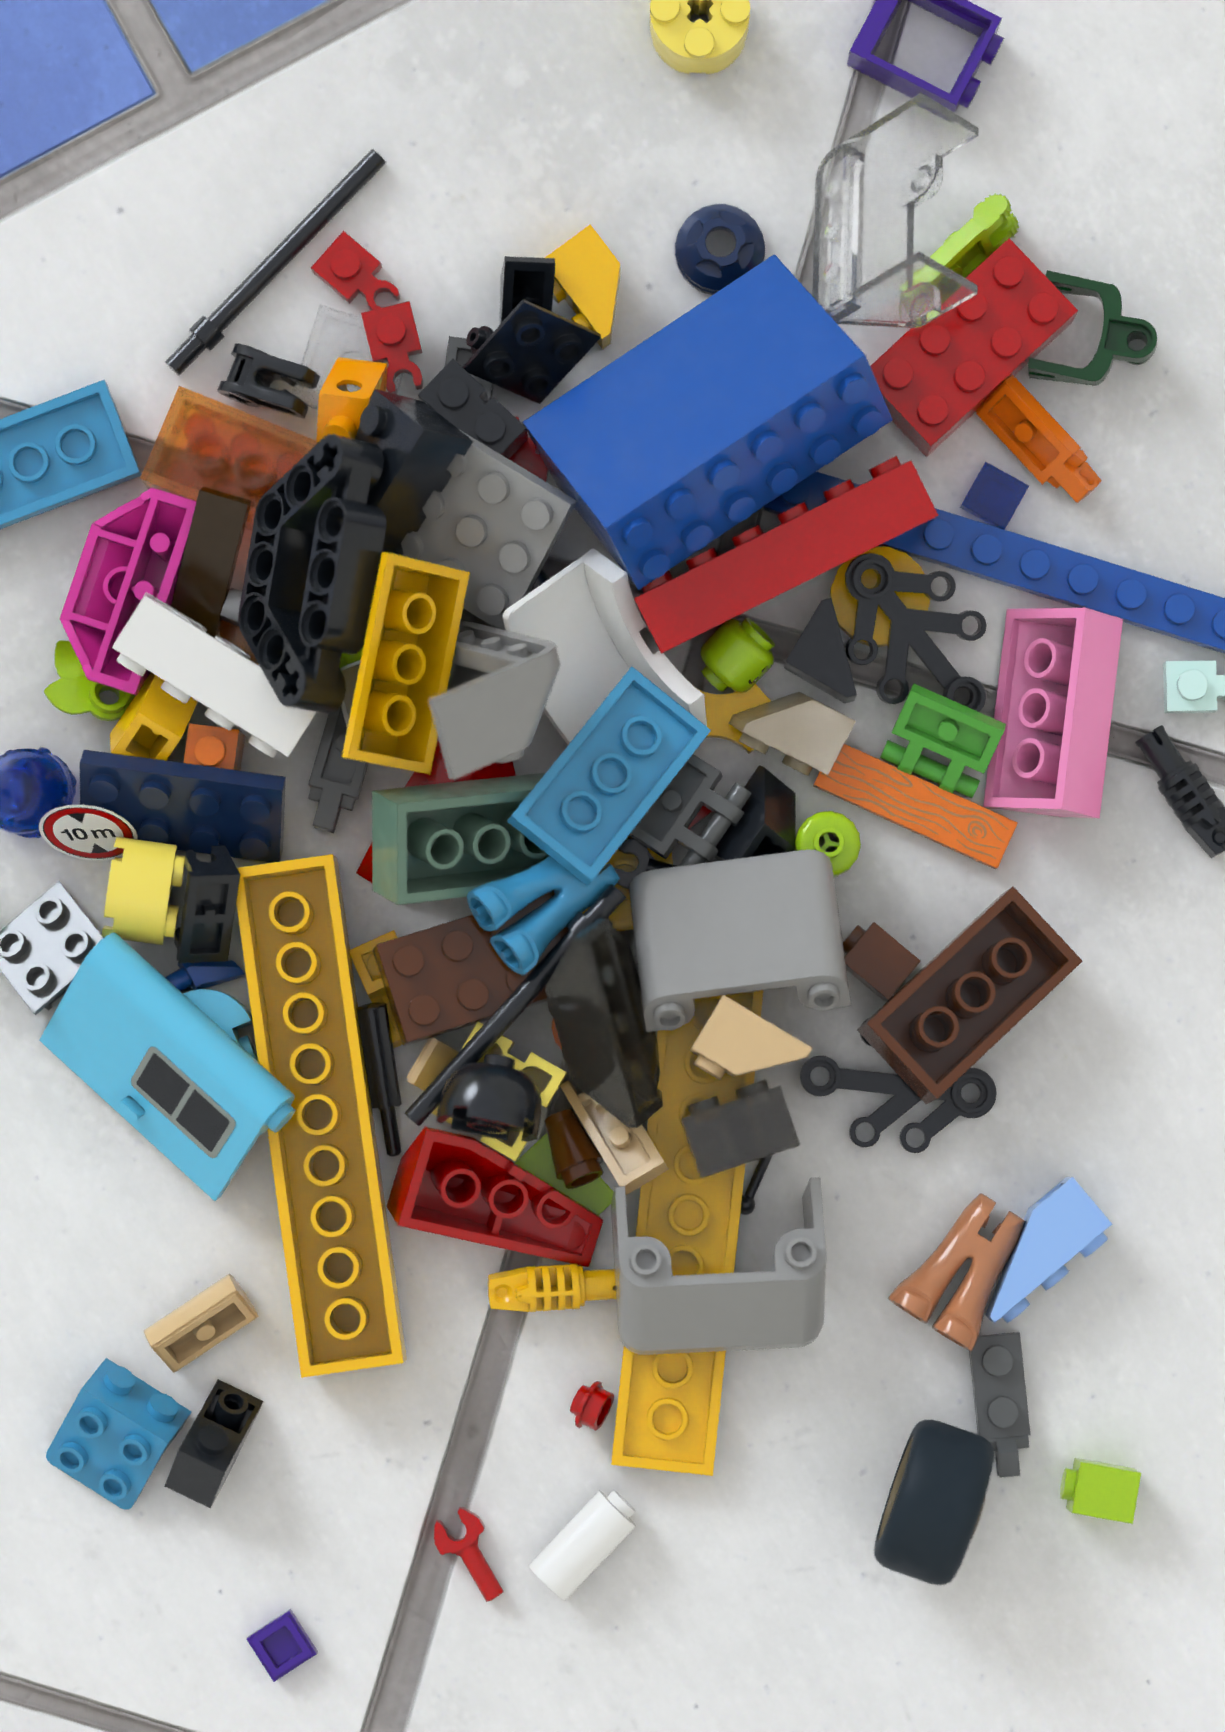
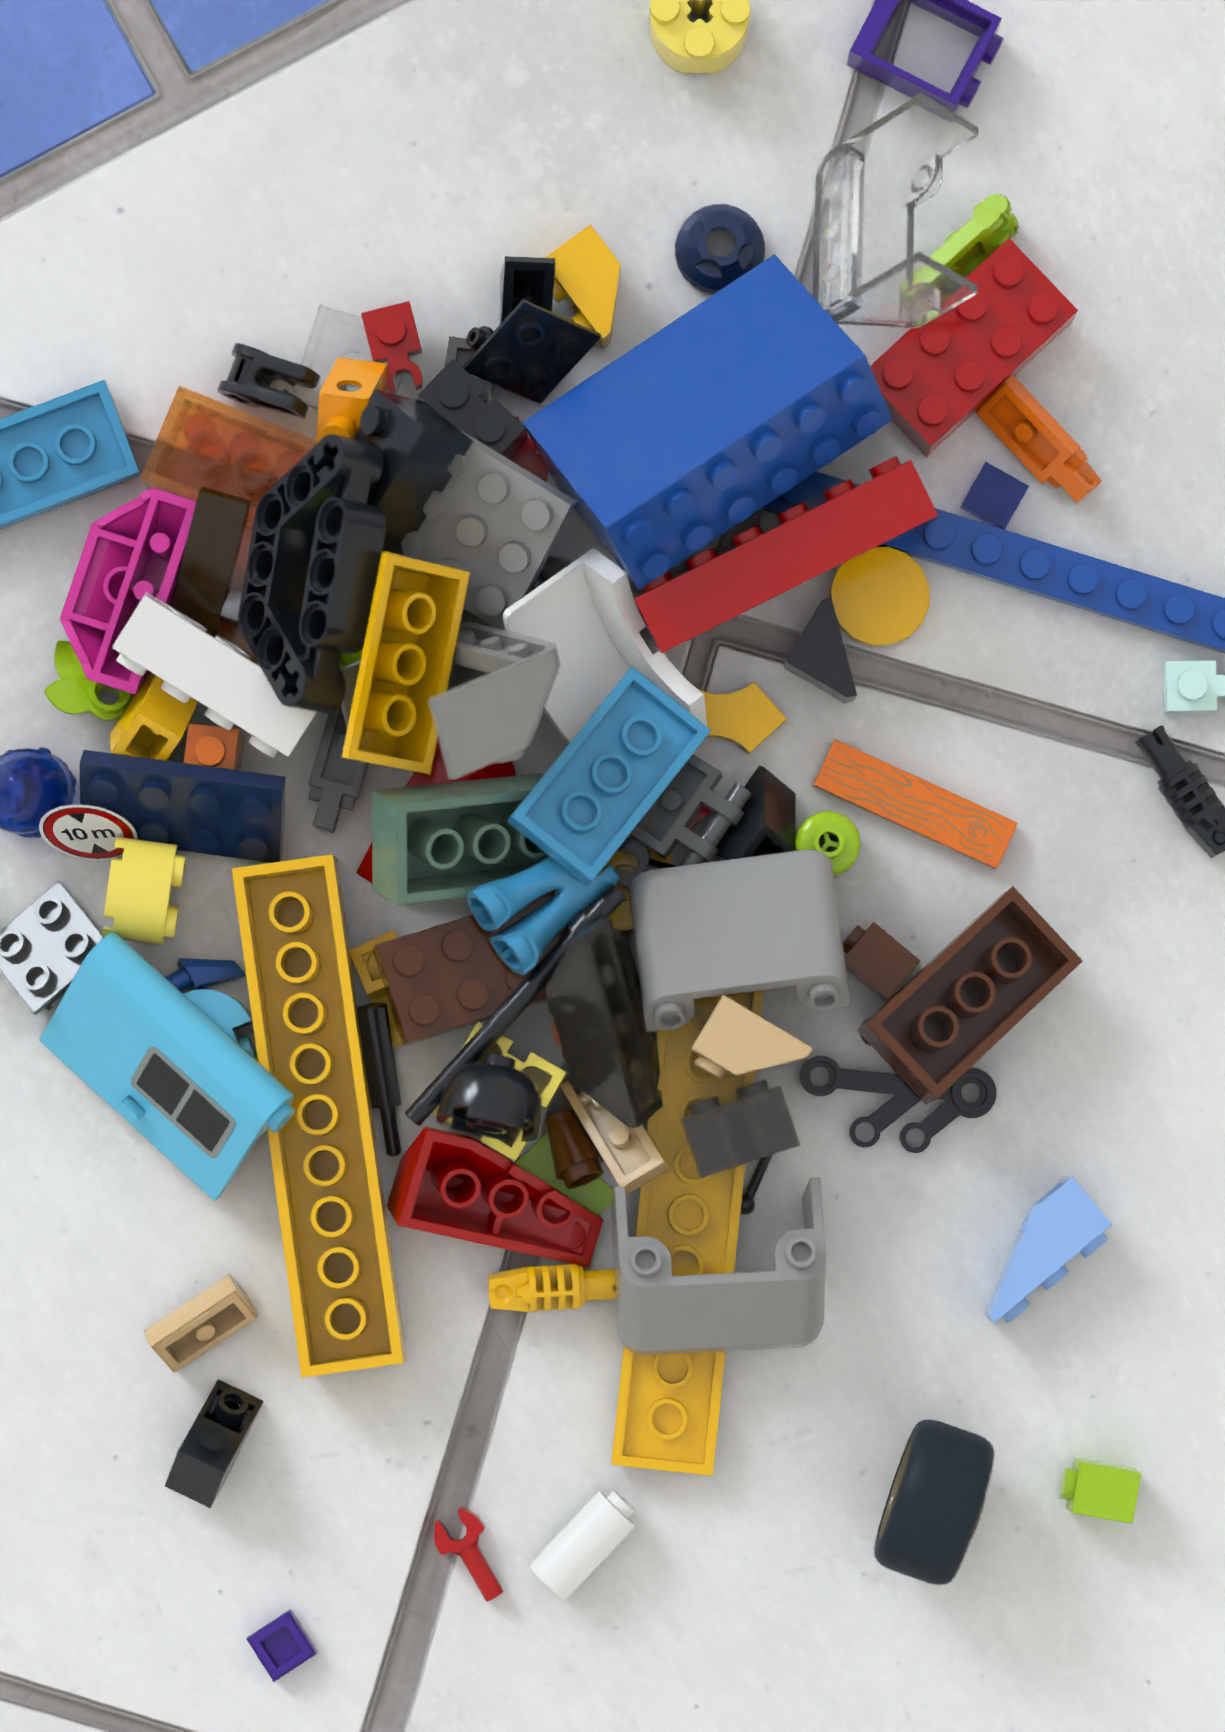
(116, 1434): dark azure bracket -> none
(207, 908): black hinge -> none
(208, 331): black bar -> none
(351, 271): red plate -> none
(430, 1063): tan slope -> none
(591, 1405): red plate -> none
(737, 655): lime head -> none
(798, 727): slope -> none
(908, 627): black plant -> none
(946, 729): bright green plate -> none
(965, 1311): nougat piece -> none
(1001, 1398): dark grey hinge -> none
(1056, 711): bright pink slope -> none
(1115, 337): dark green piece -> none

